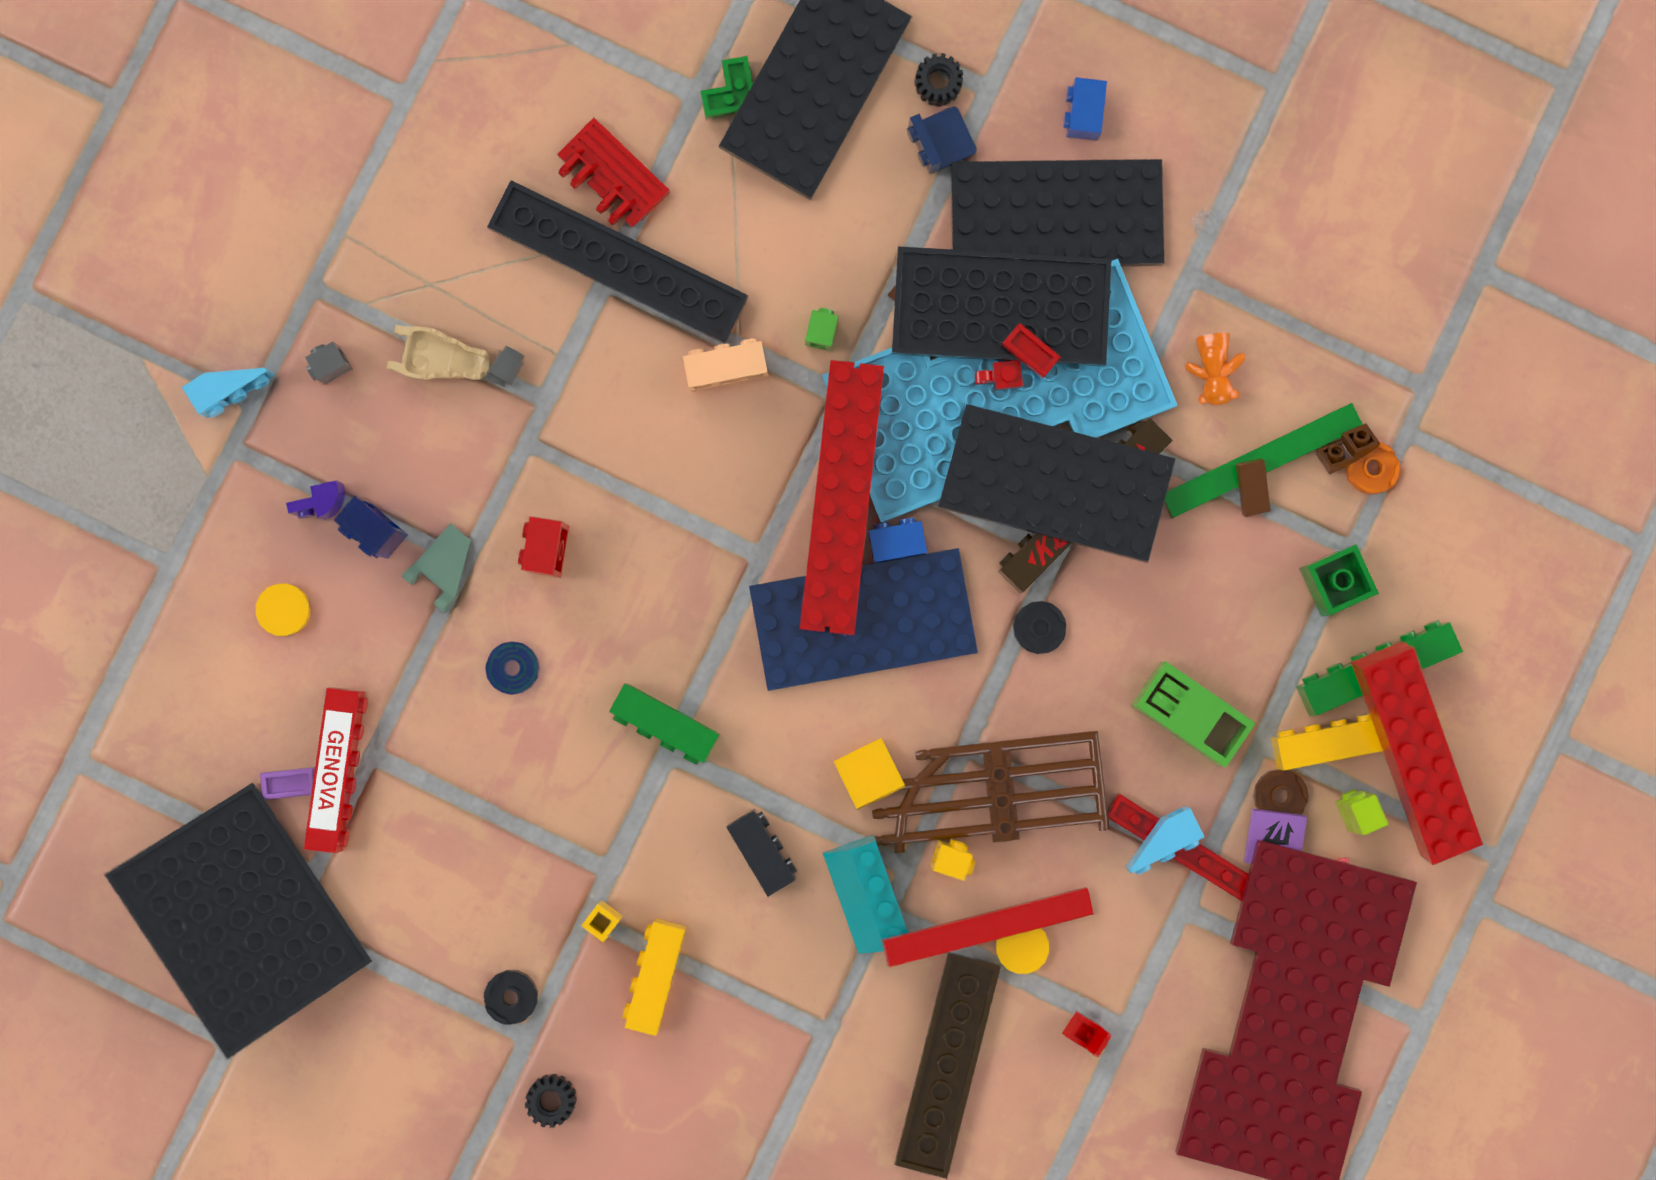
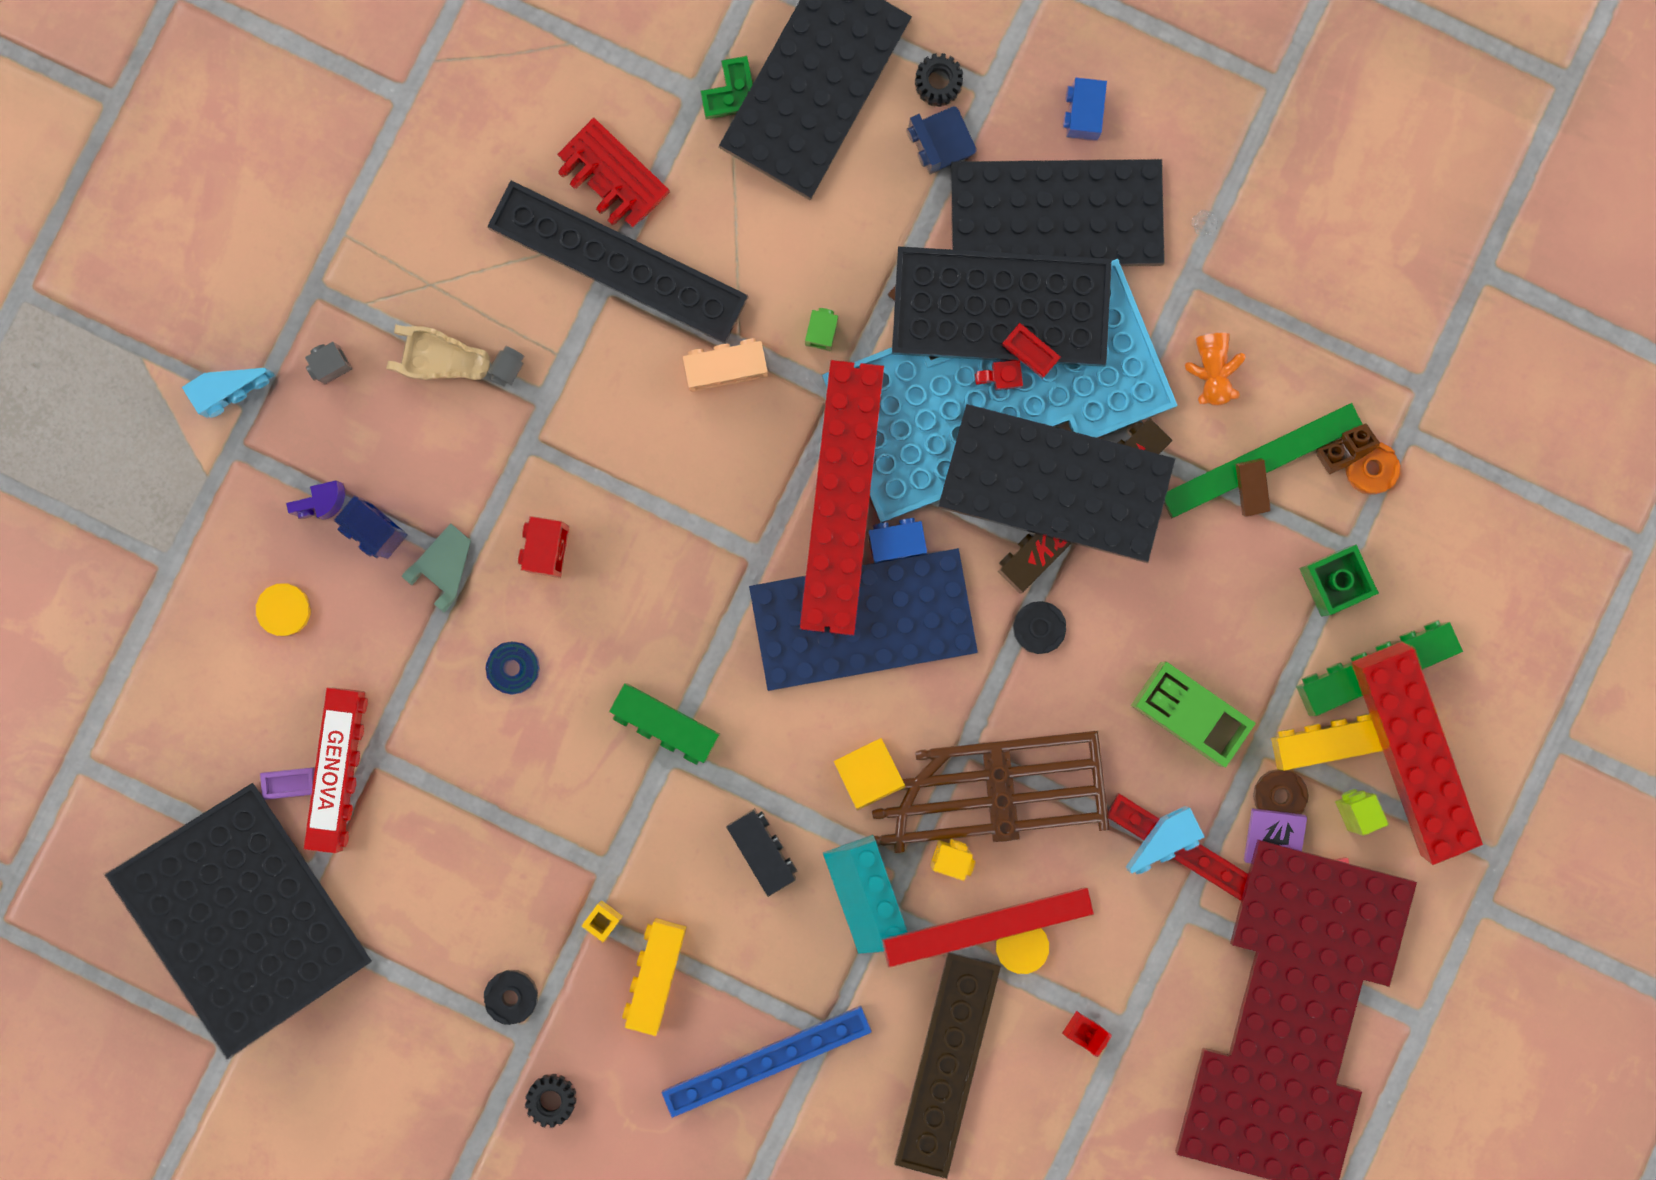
(766, 1061): none -> blue plate

